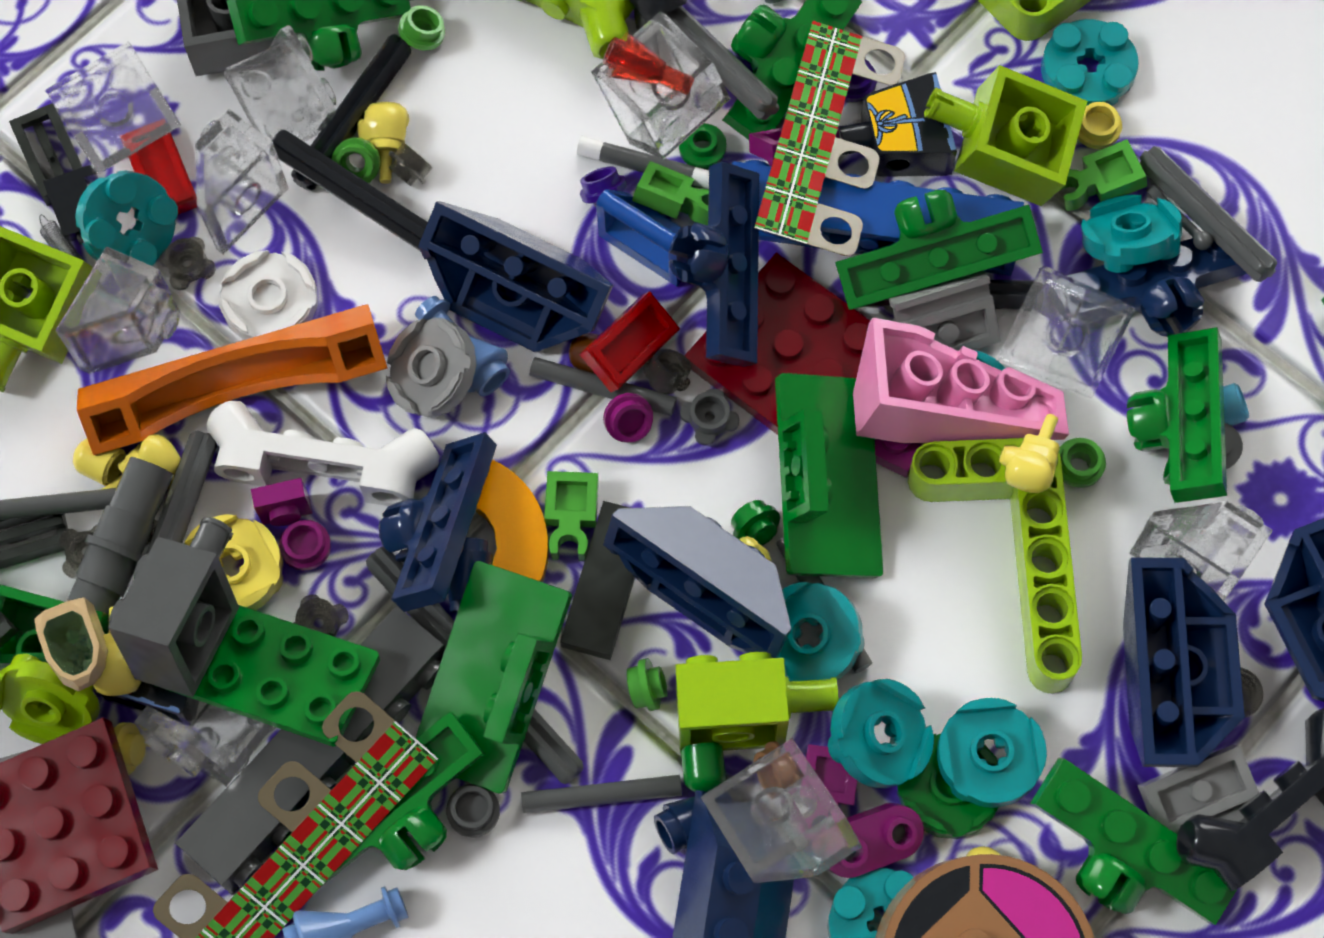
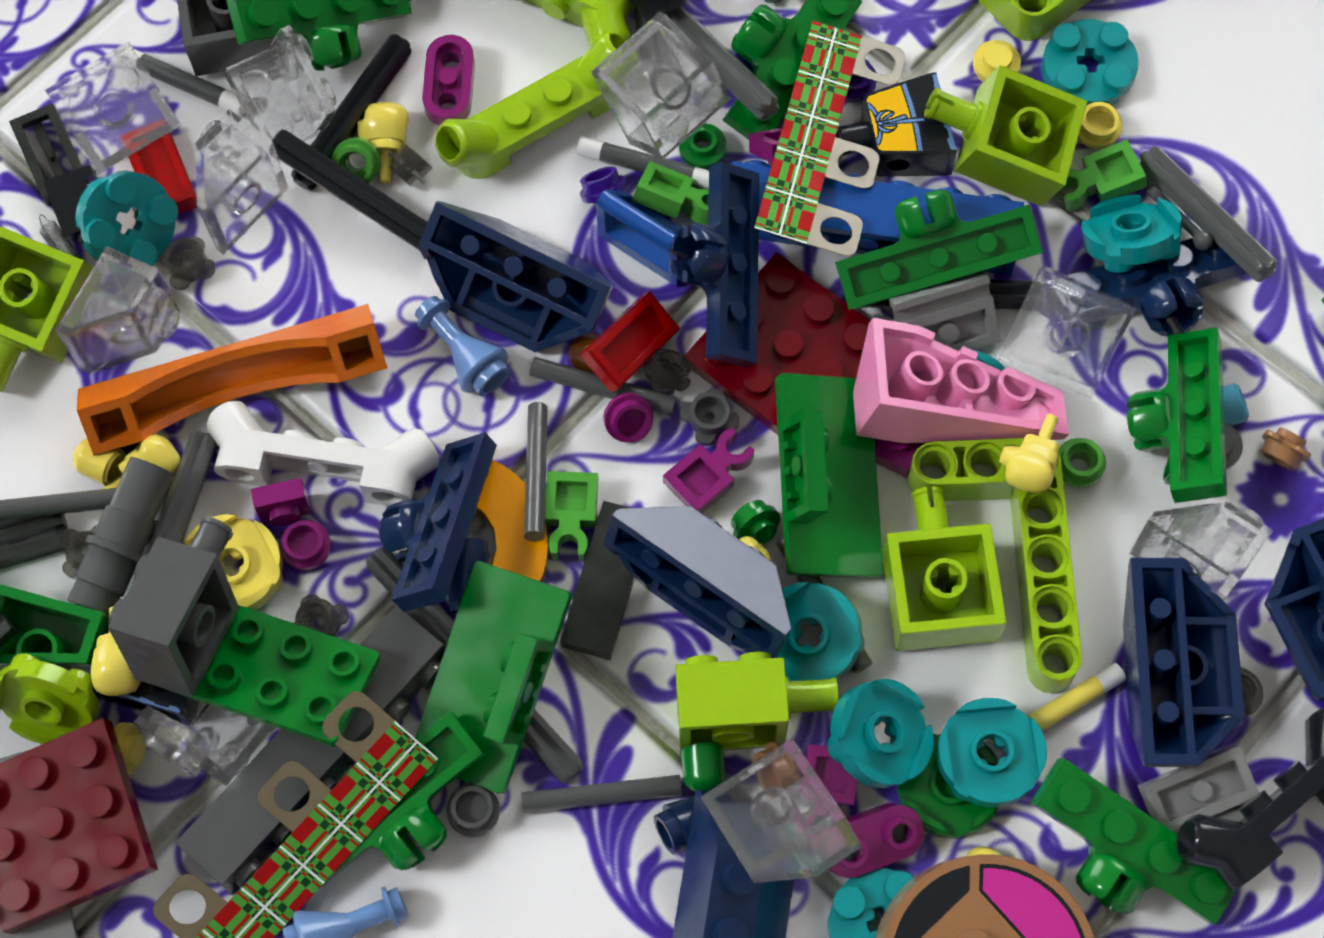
(73, 642): rock -> none
(191, 84): none -> dark grey bar
(267, 294): white tile -> none
(422, 28): bright green plate -> none
(431, 367): light grey tile -> none
(448, 84): none -> magenta plate
(487, 139): none -> lime plate
(536, 472): none -> dark grey bar
(635, 62): clear red cone -> none
(646, 685): bright green plate -> none
(703, 476): none -> magenta plate
(954, 556): none -> lime brick
(991, 55): none -> light yellow plate
(1072, 700): none -> light yellow bar
(1284, 448): none -> medium nougat plate

